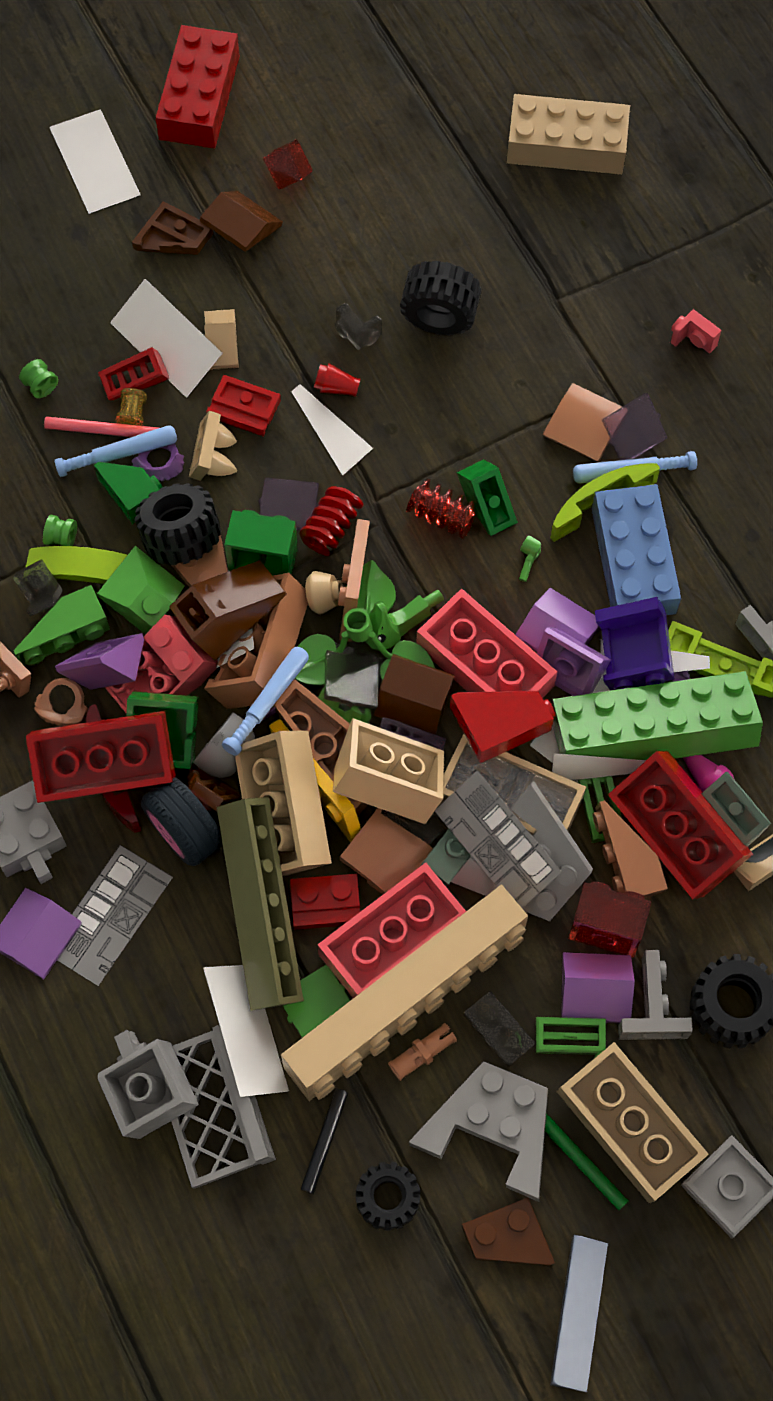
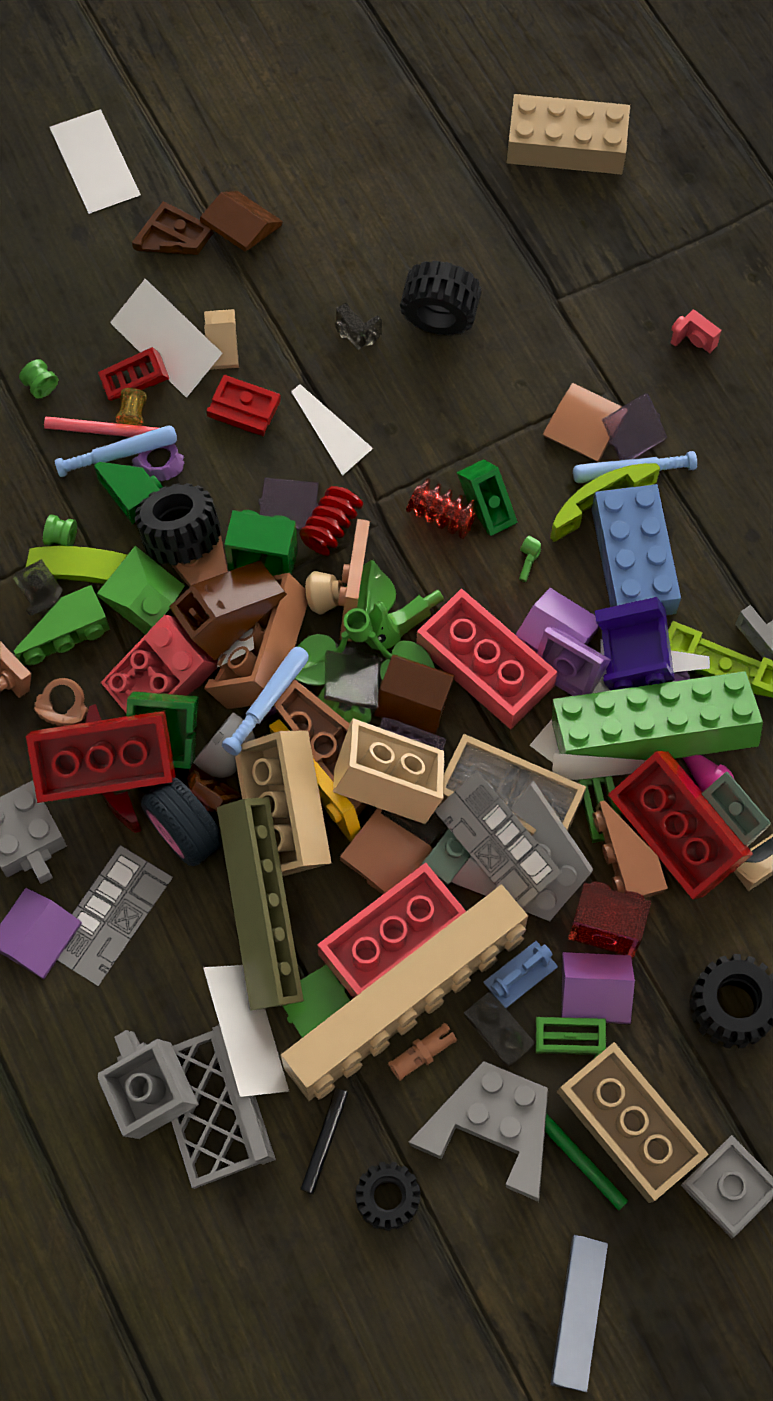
(105, 663): medium lavender slope -> none
(197, 86): red brick -> none
(207, 460): tan tile -> none
(287, 164): clear red panel -> none
(324, 900): red plate -> none
(335, 381): red cone -> none
(501, 719): red slope -> none
(509, 1236): reddish brown wing -> none
(521, 973): none -> medium blue hinge
(656, 1006): light grey bracket -> none

